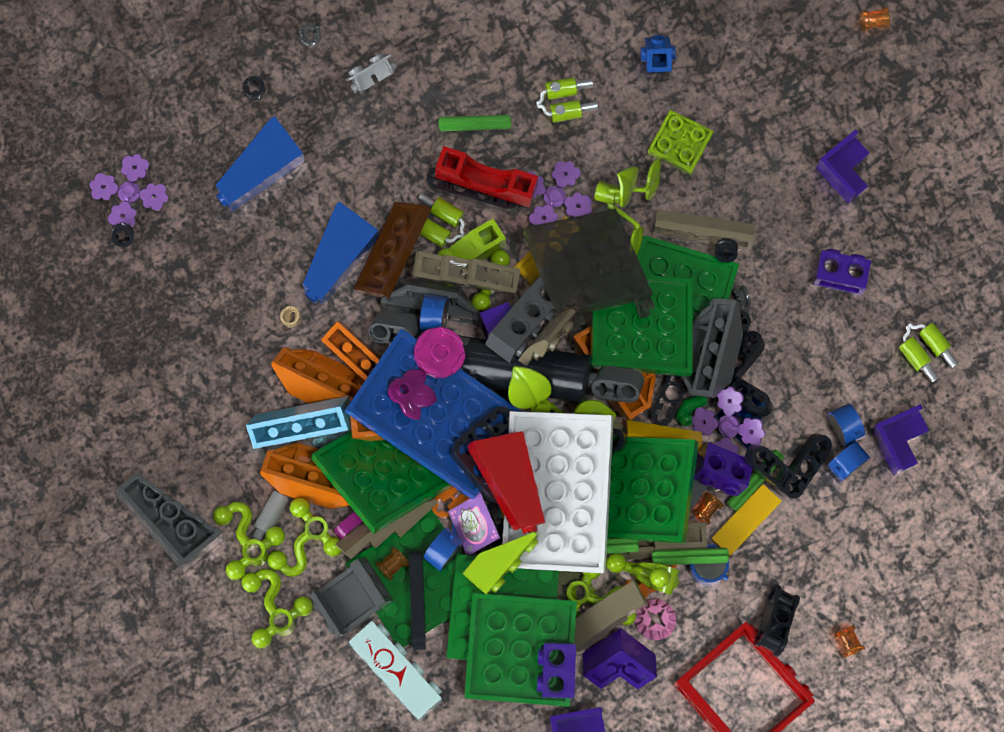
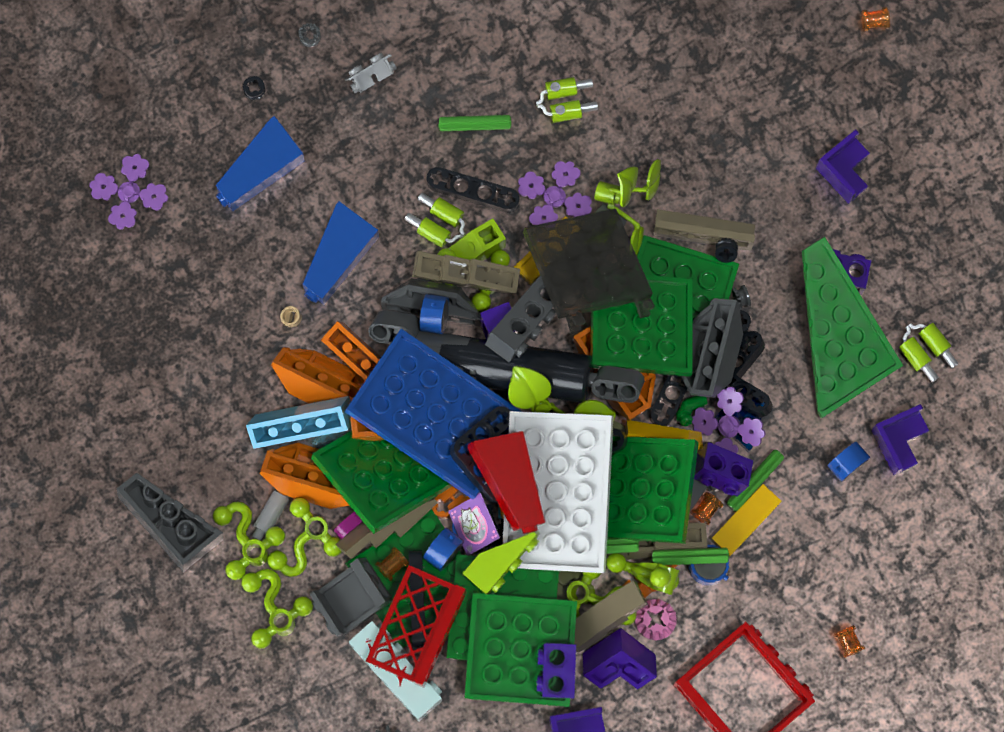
(118, 229): black bush -> none
(392, 249): reddish brown tile -> none
(415, 393): magenta plate -> none
(437, 635): none -> red fence
(439, 352): dark pink tile -> none
(504, 184): red arch -> none
(549, 337): dark tan slope -> none
(658, 54): blue brick -> none
(680, 142): lime tile -> none
(776, 620): black piece -> none
(786, 473): black beam -> none
(844, 336): none -> green wing
(846, 424): blue piece -> none

